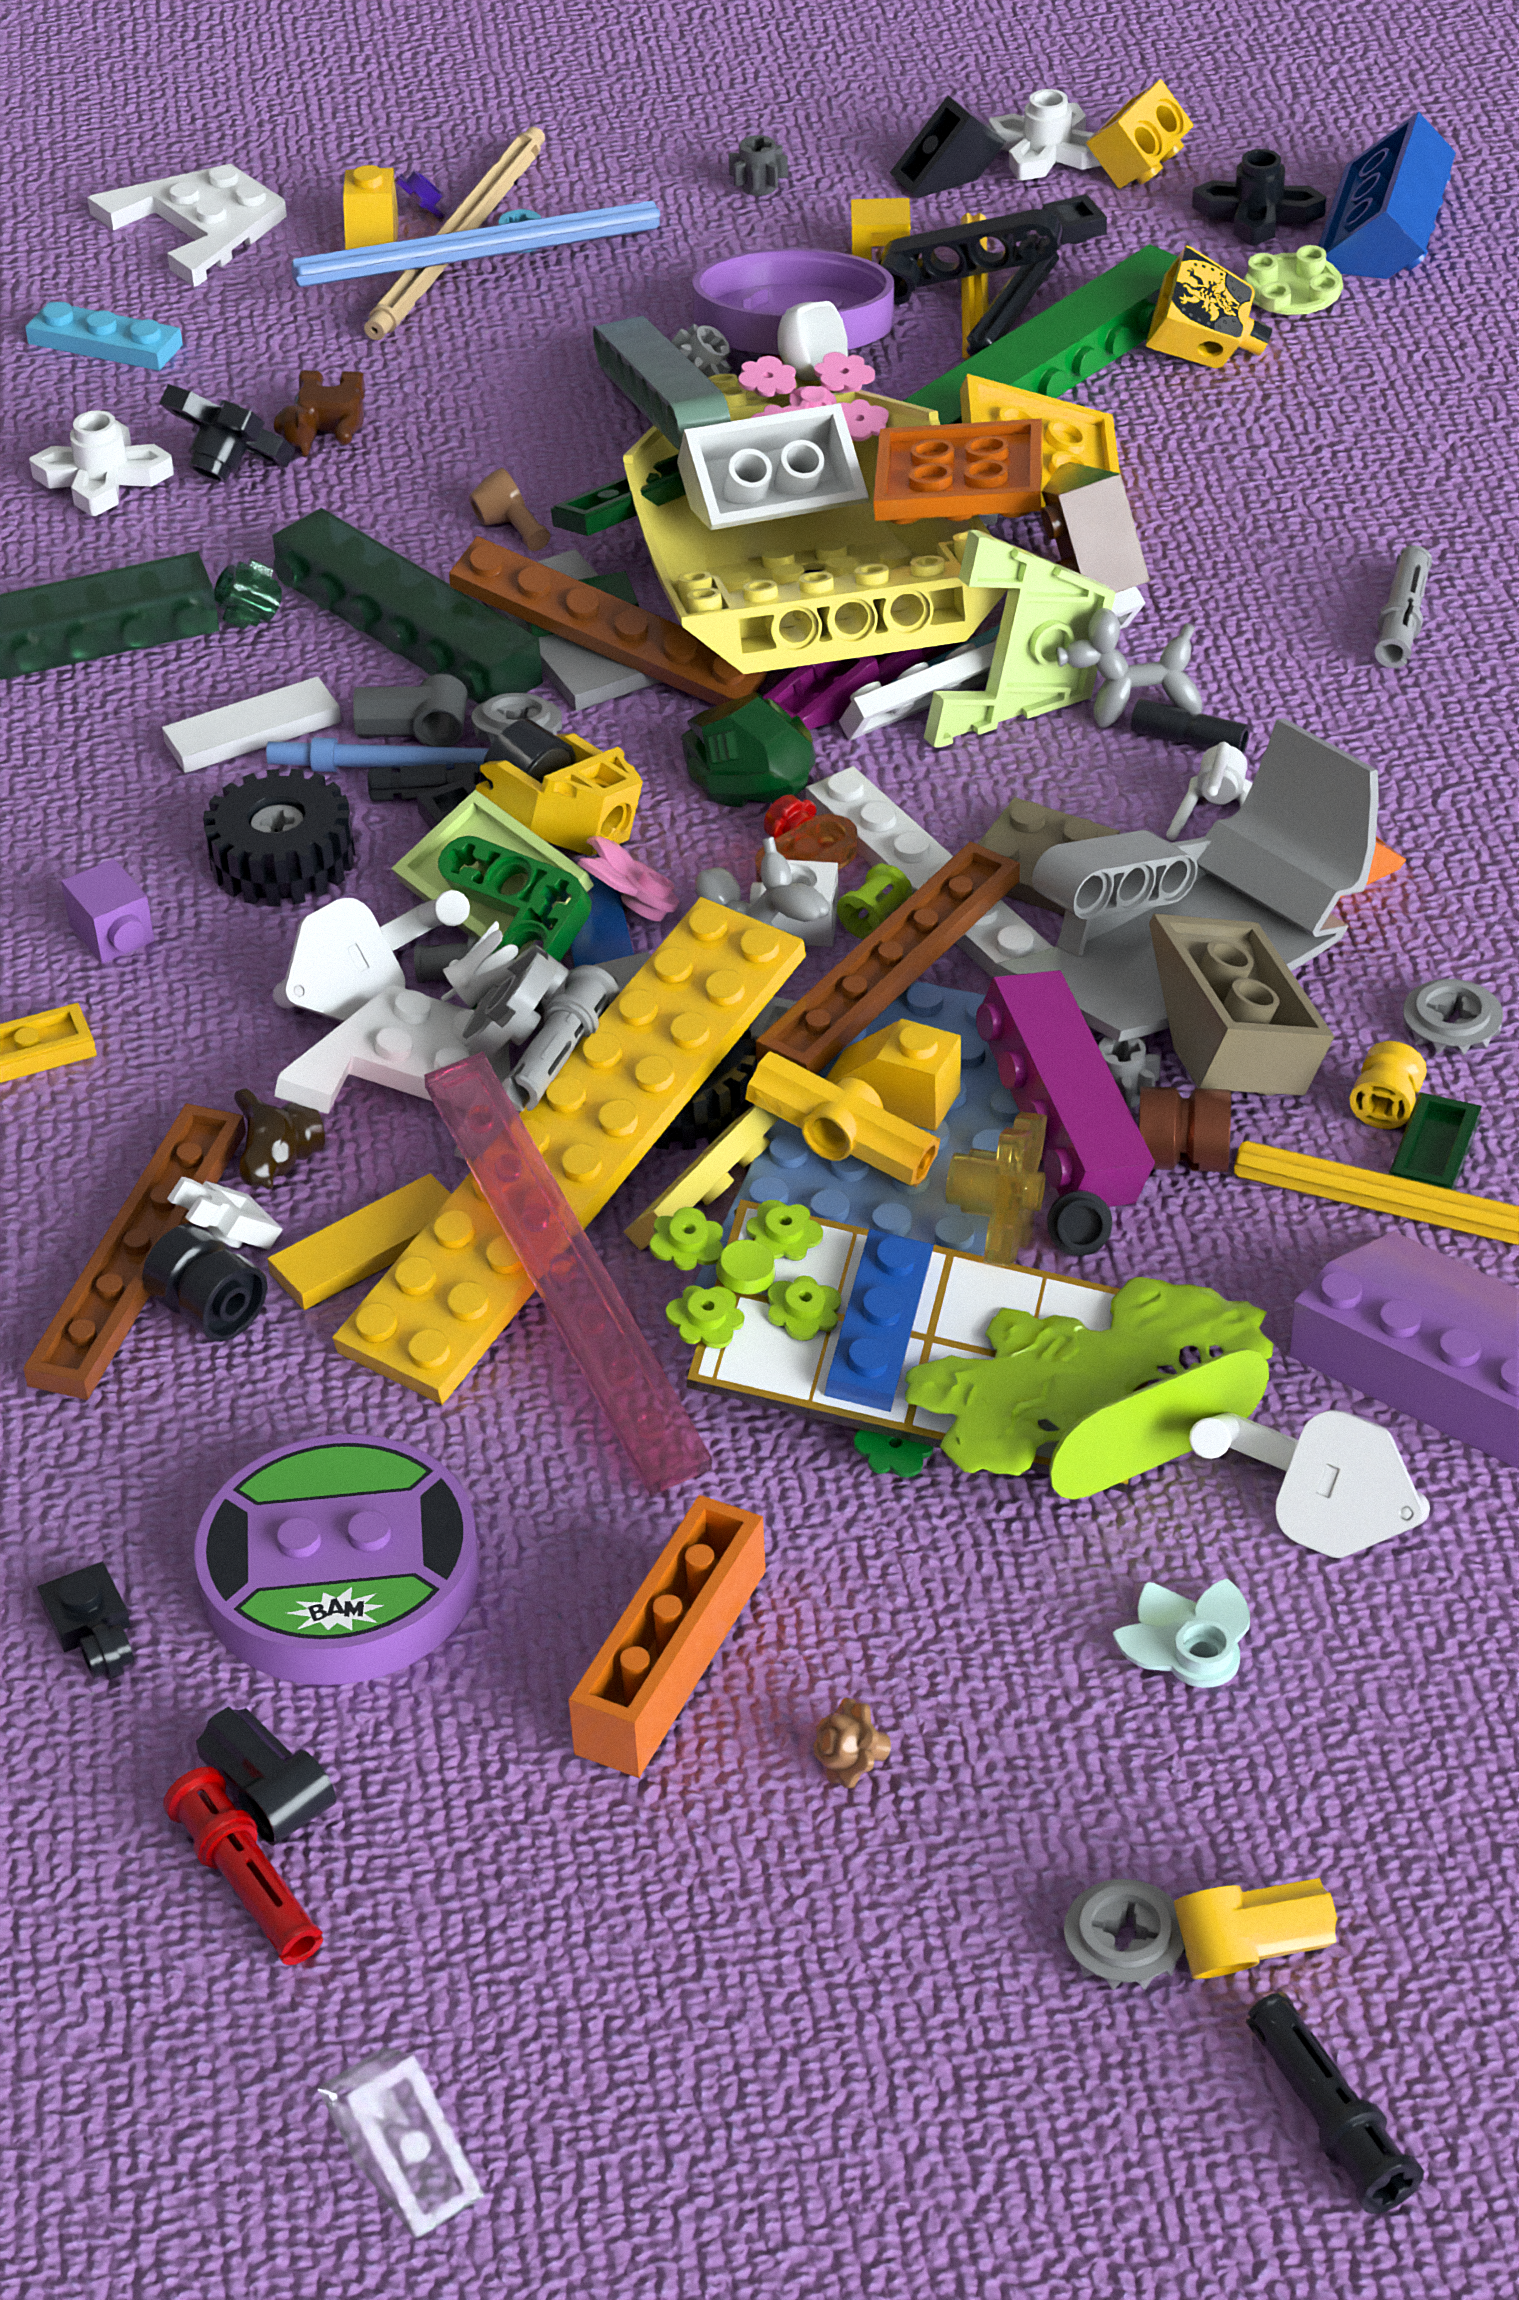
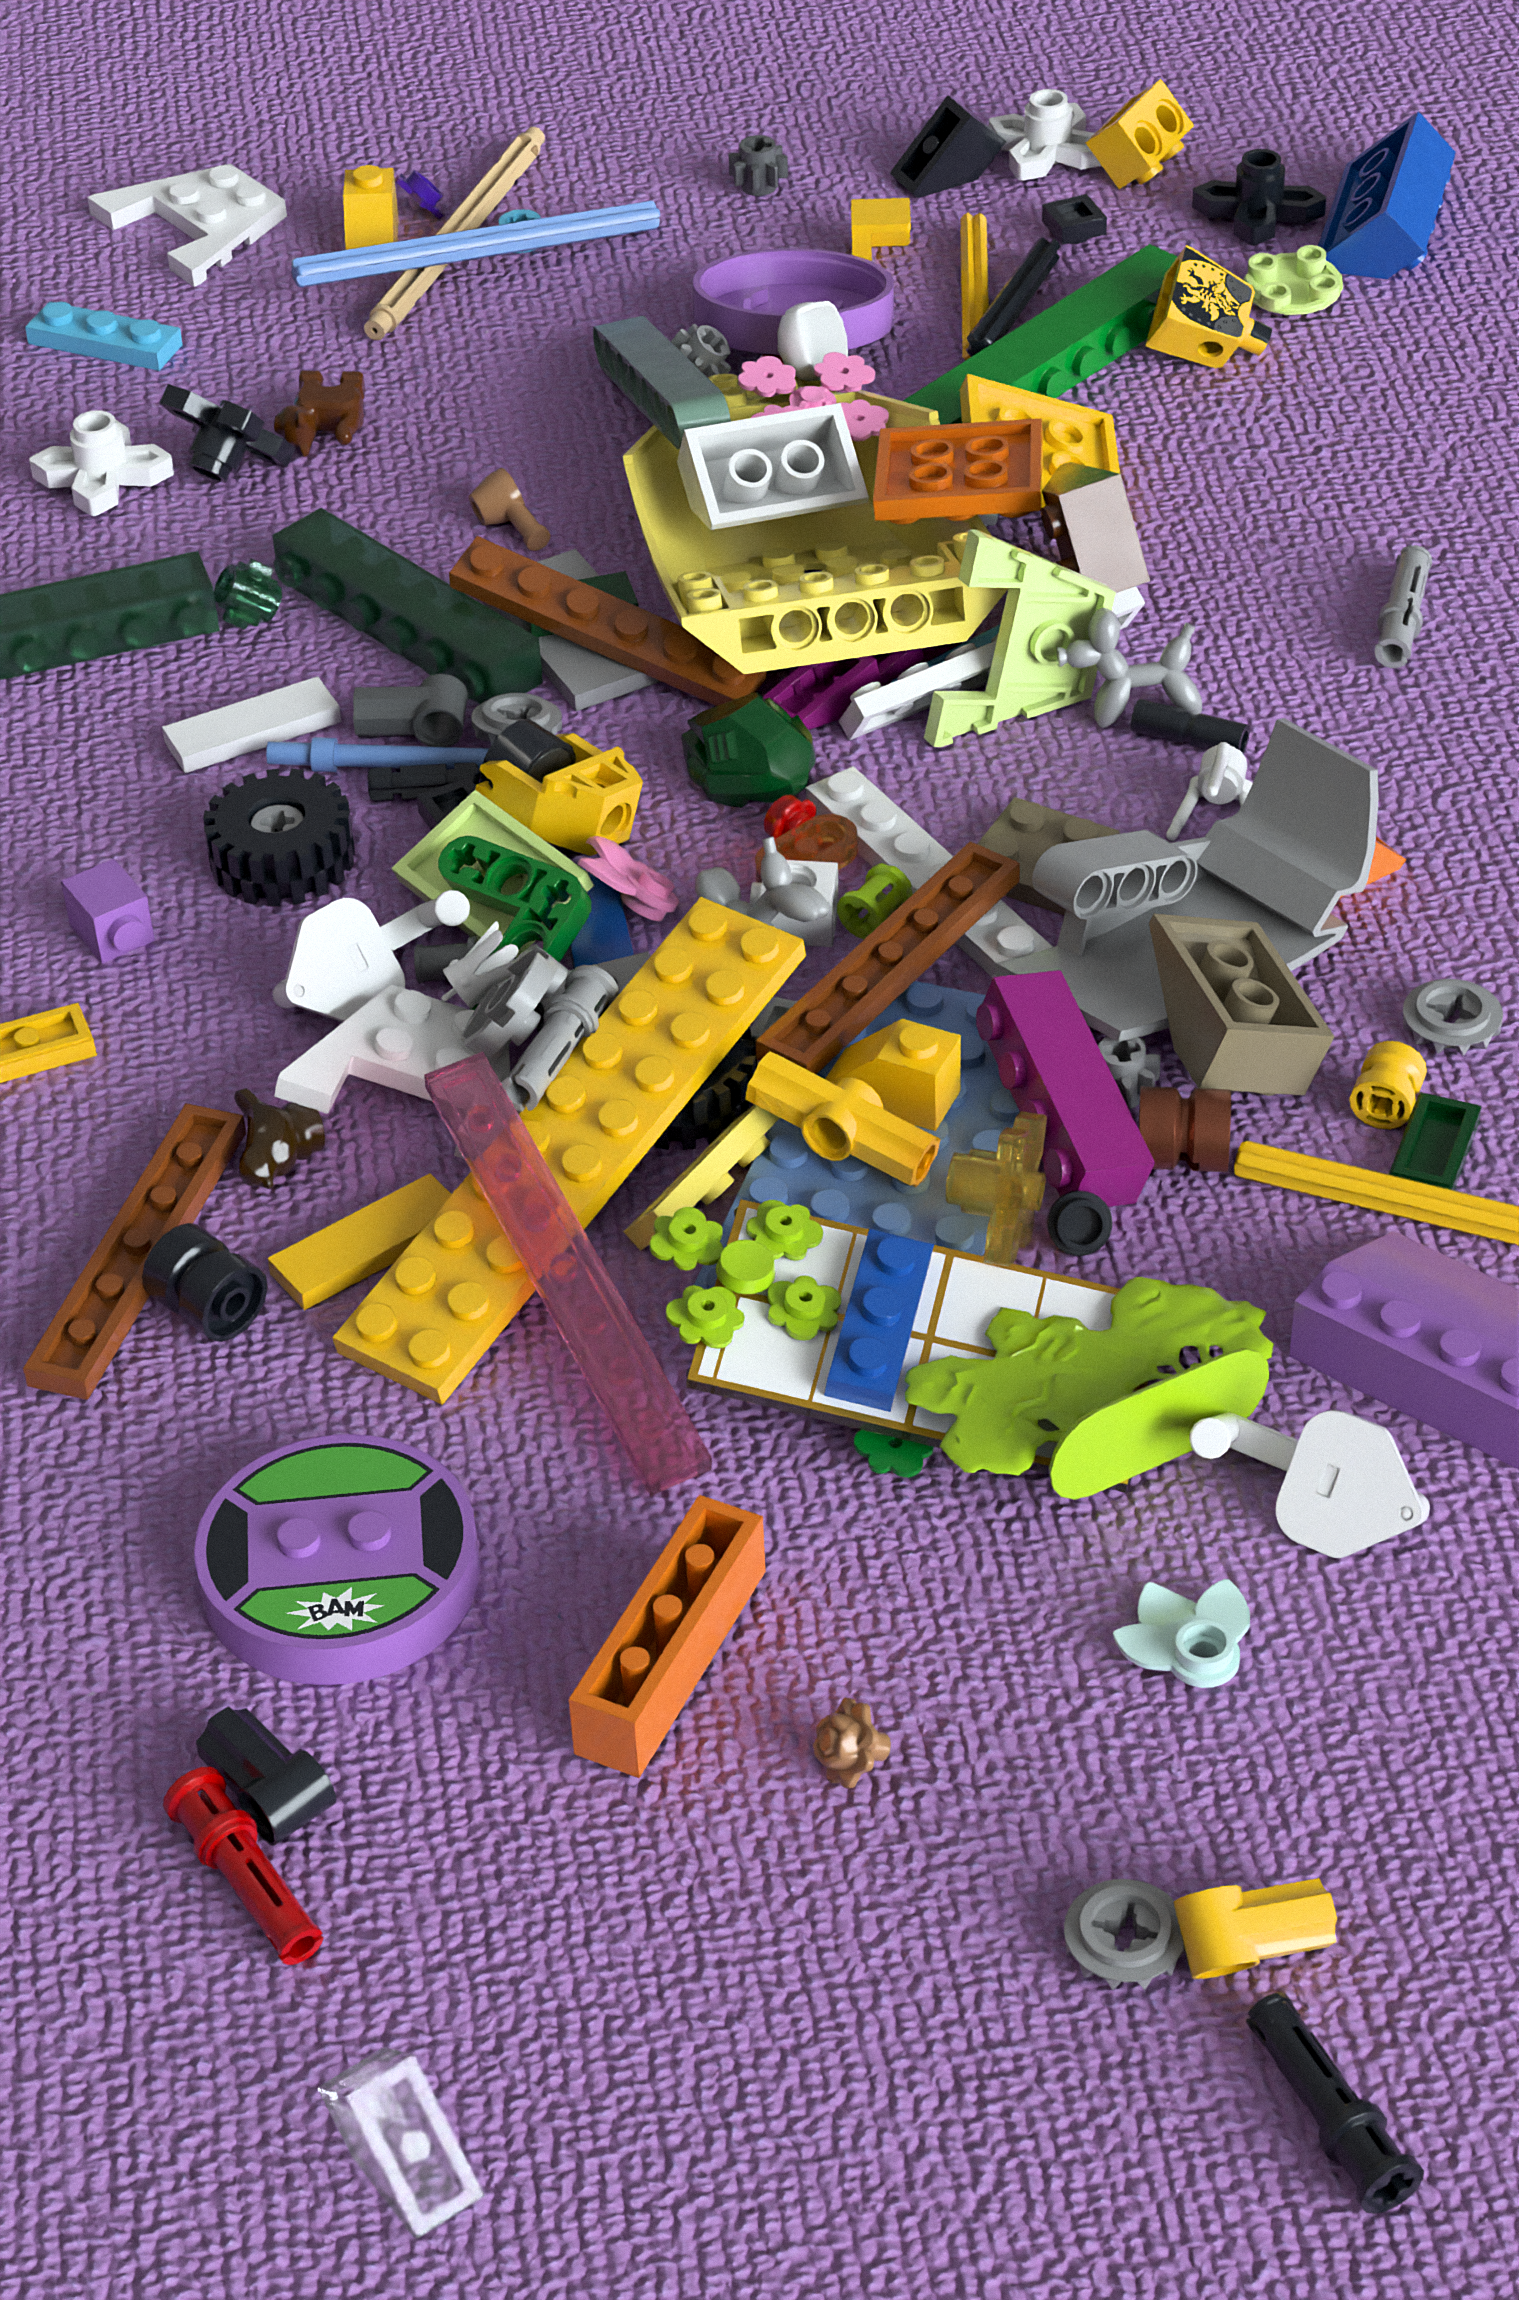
(89, 1615): black plate -> none
(226, 1213): white plate -> none
(614, 502): dark green tile -> none
(909, 271): black beam -> none

